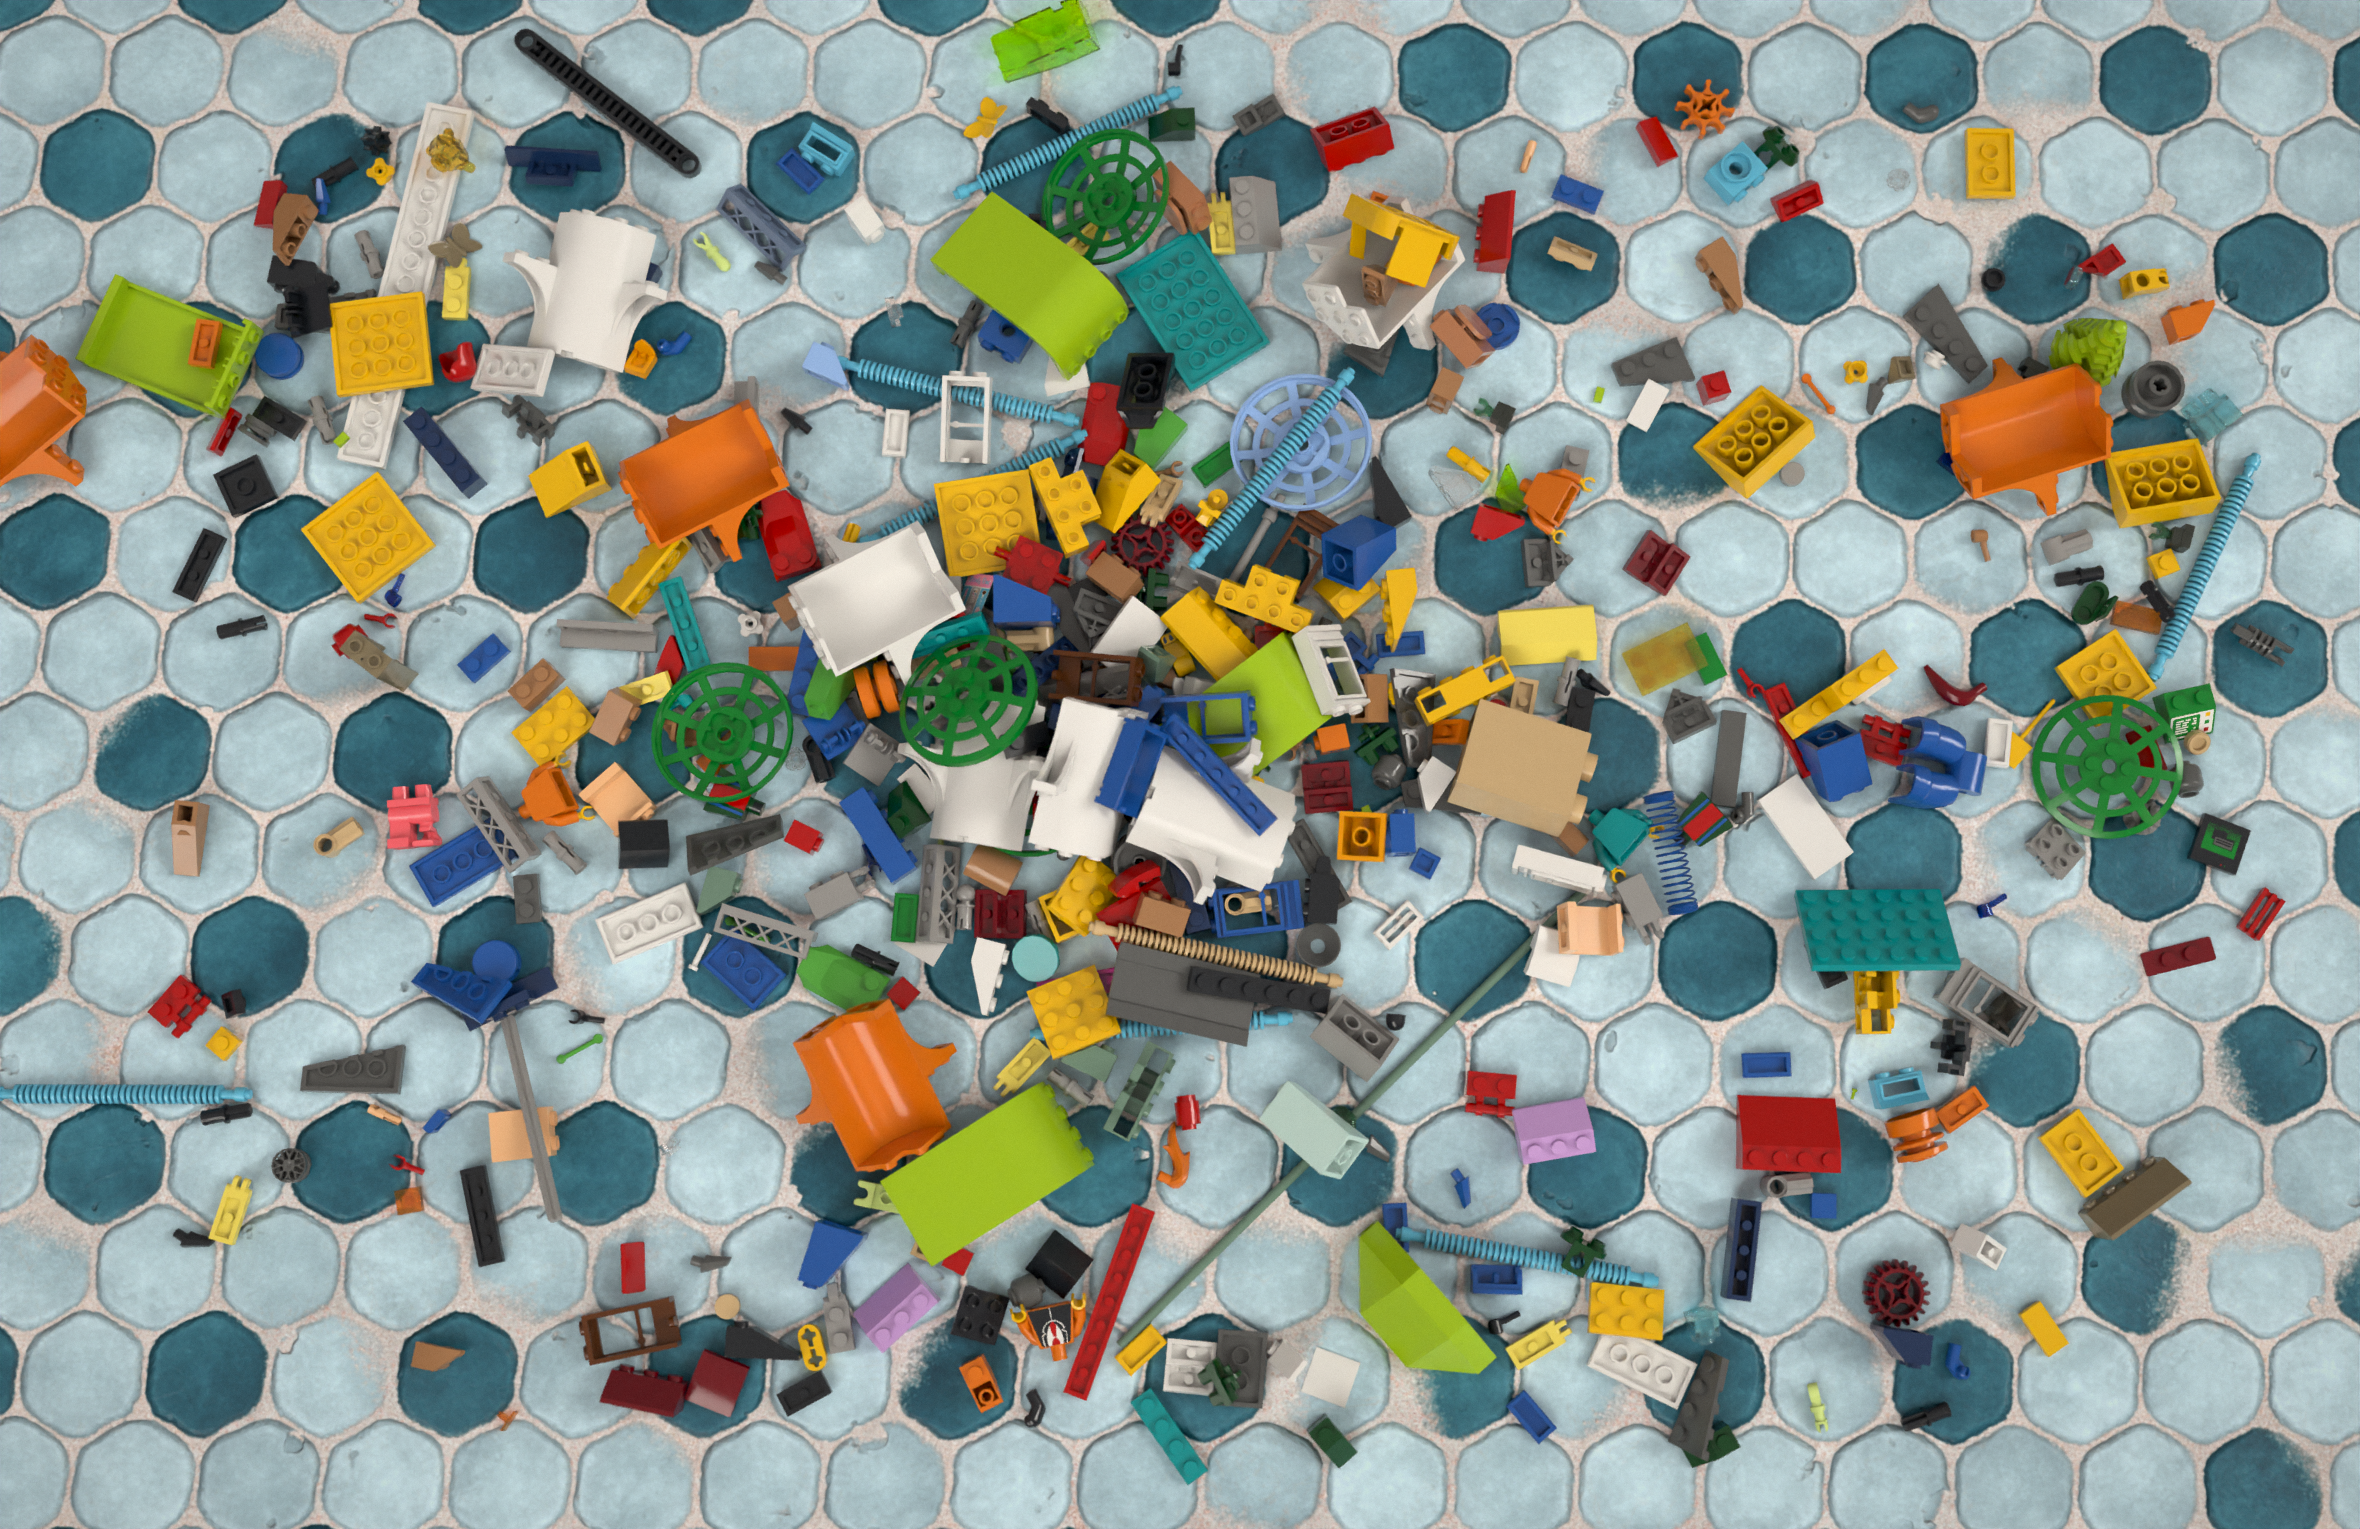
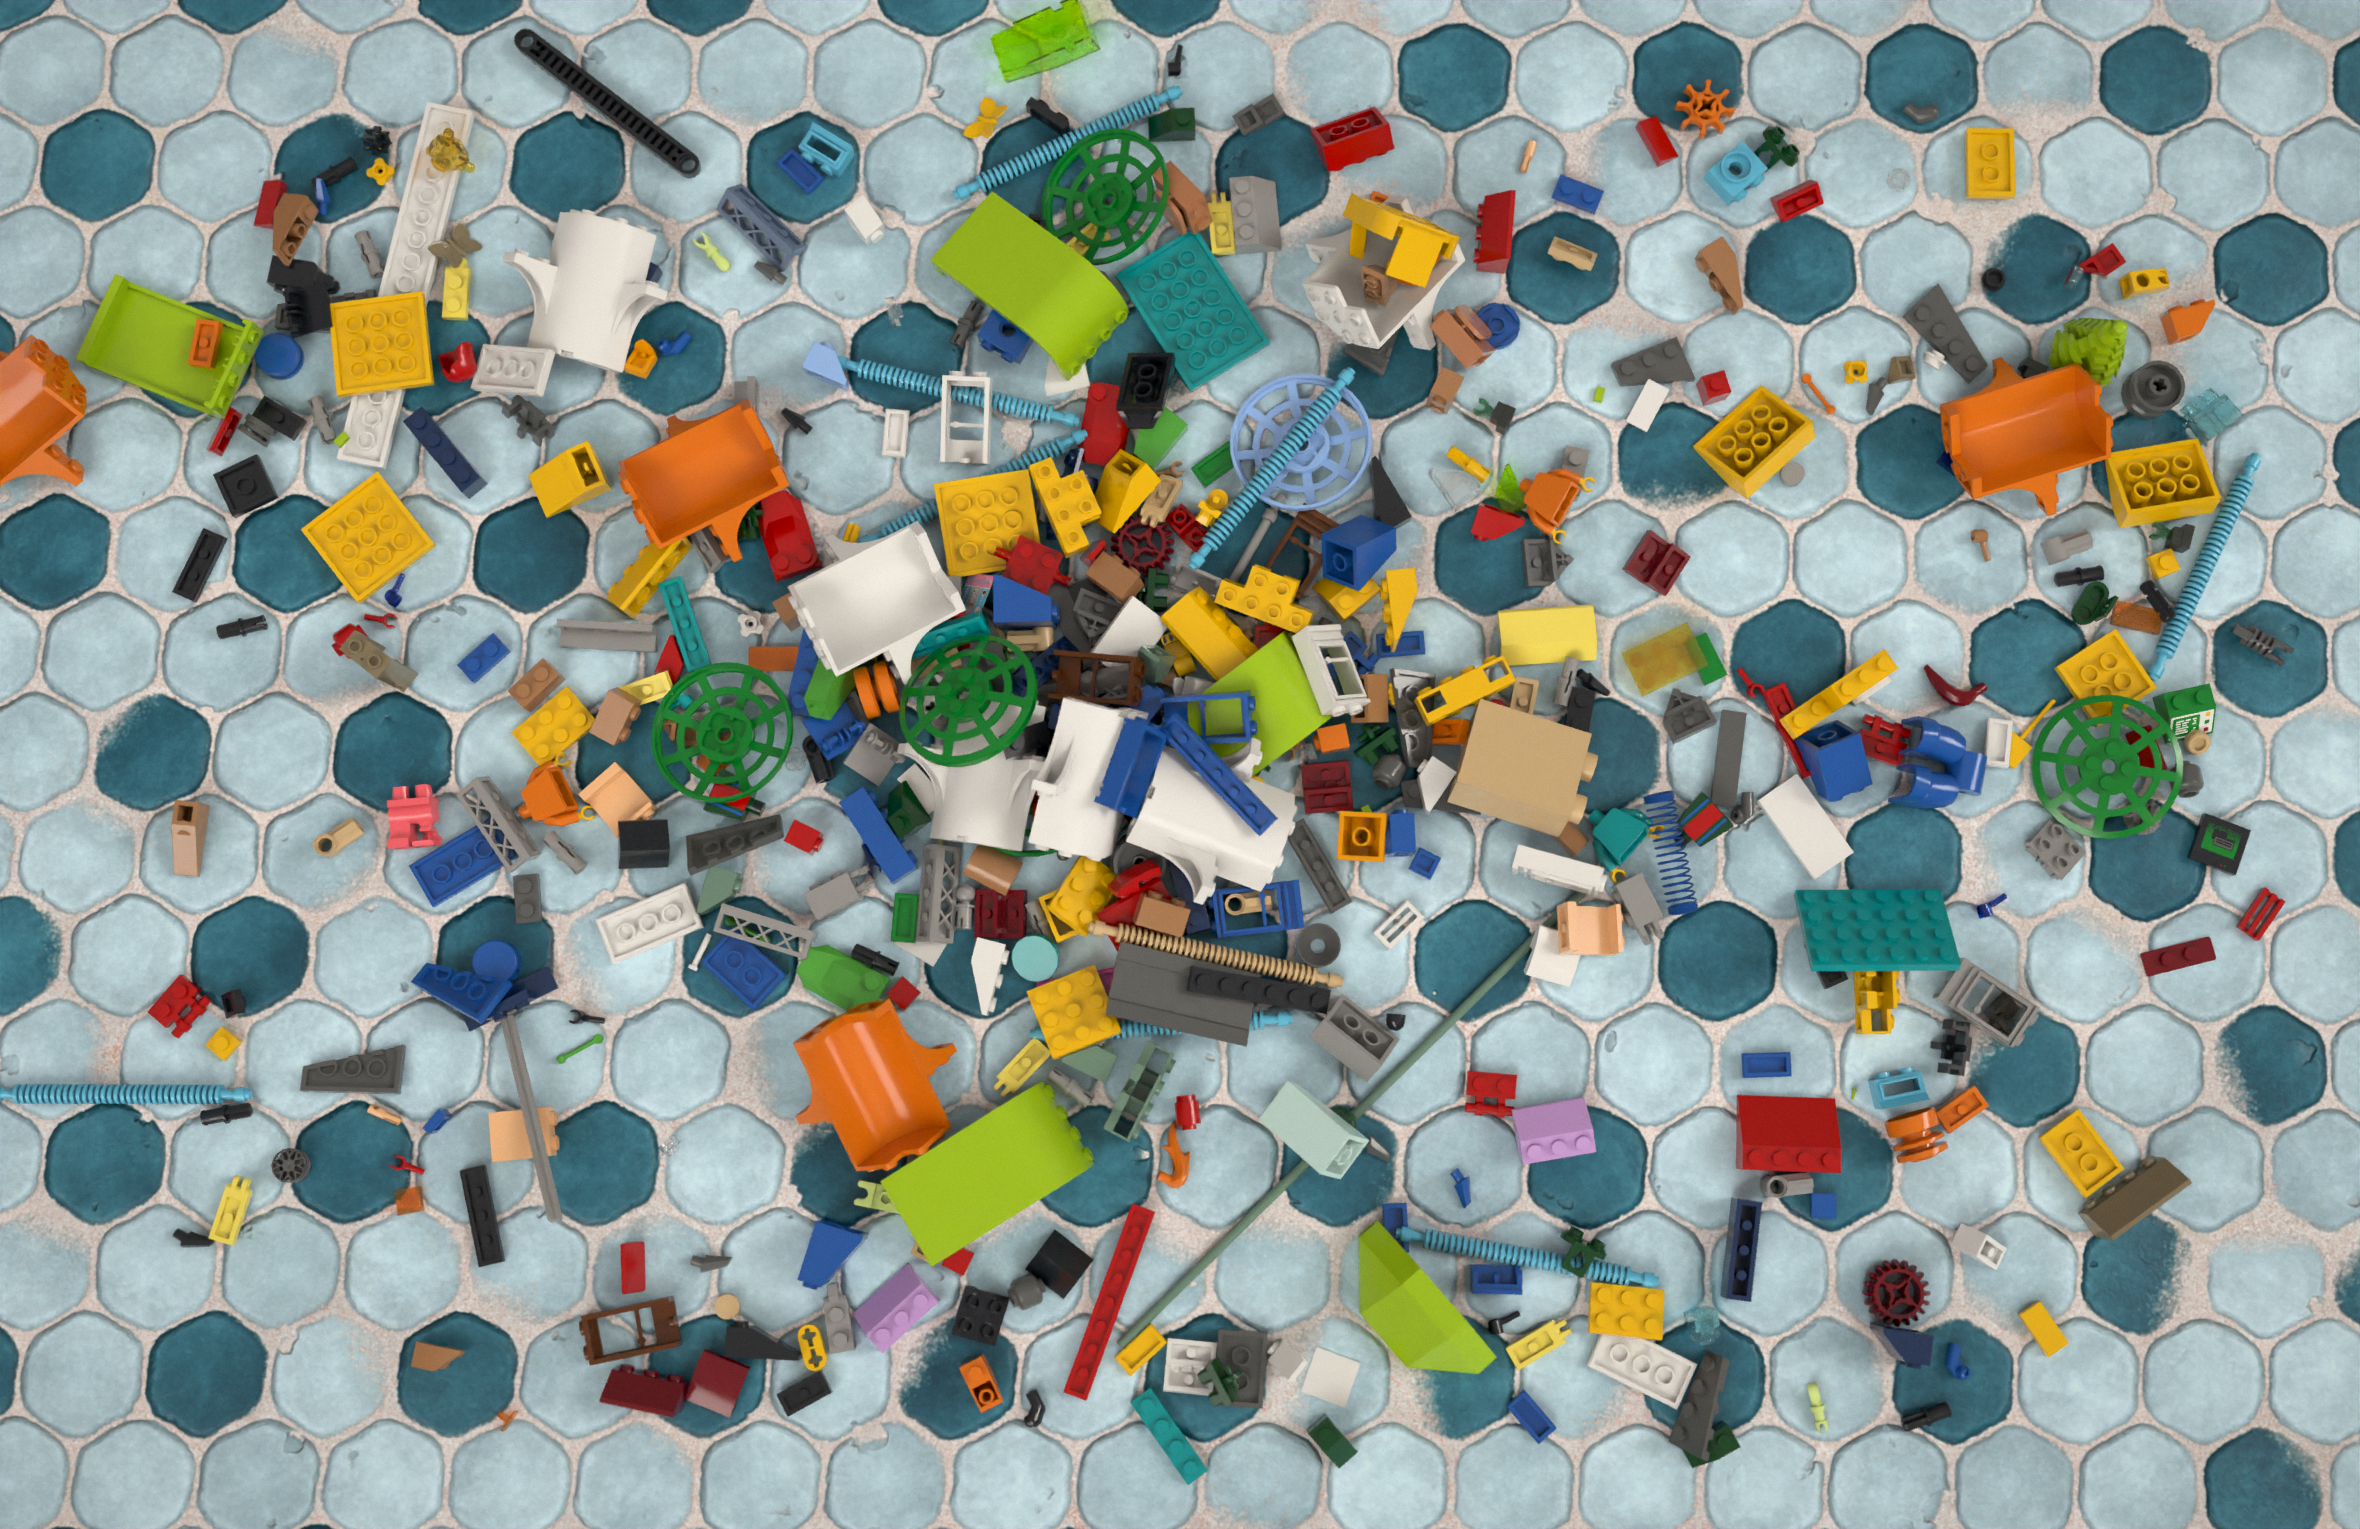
(552, 165): dark blue bracket -> none
(1052, 1324): torso -> none
(1323, 894): black hinge -> none

